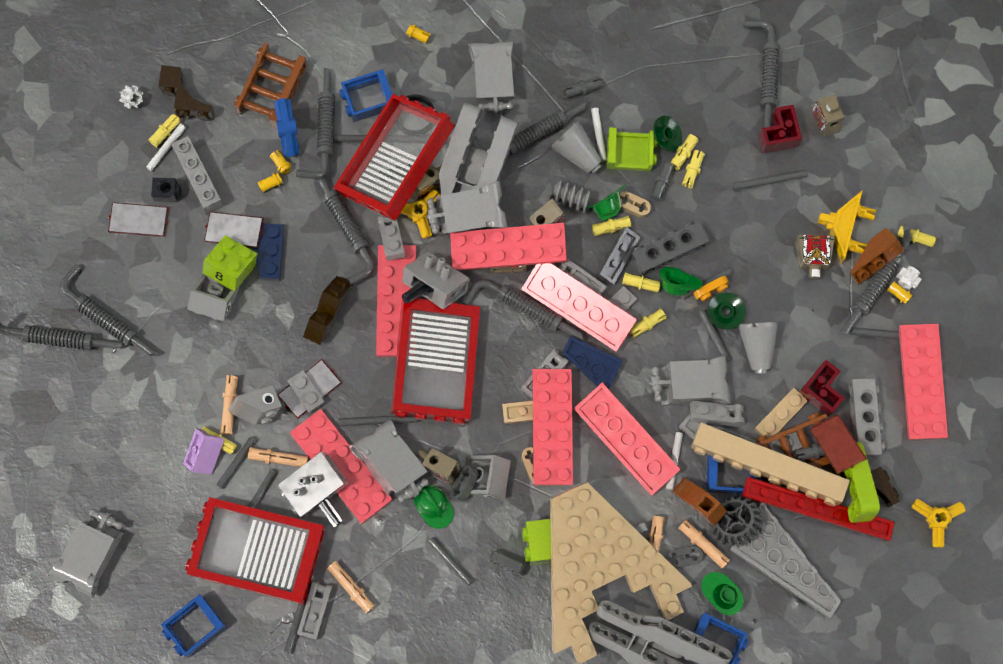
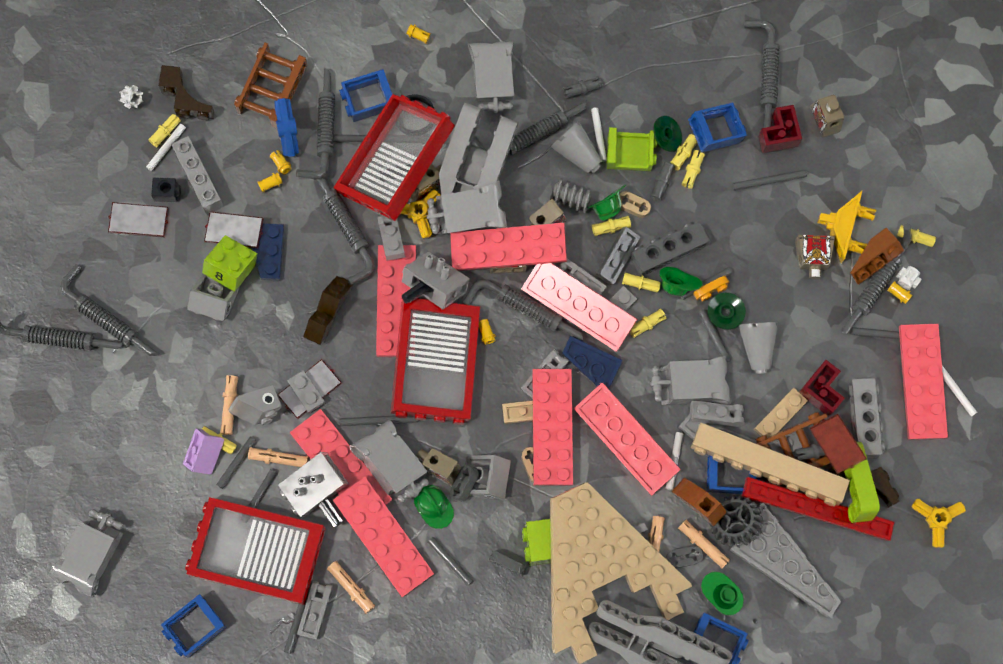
(383, 537): none -> coral plate
(486, 332): none -> yellow pin
(703, 134): none -> blue window
(958, 393): none -> white bar

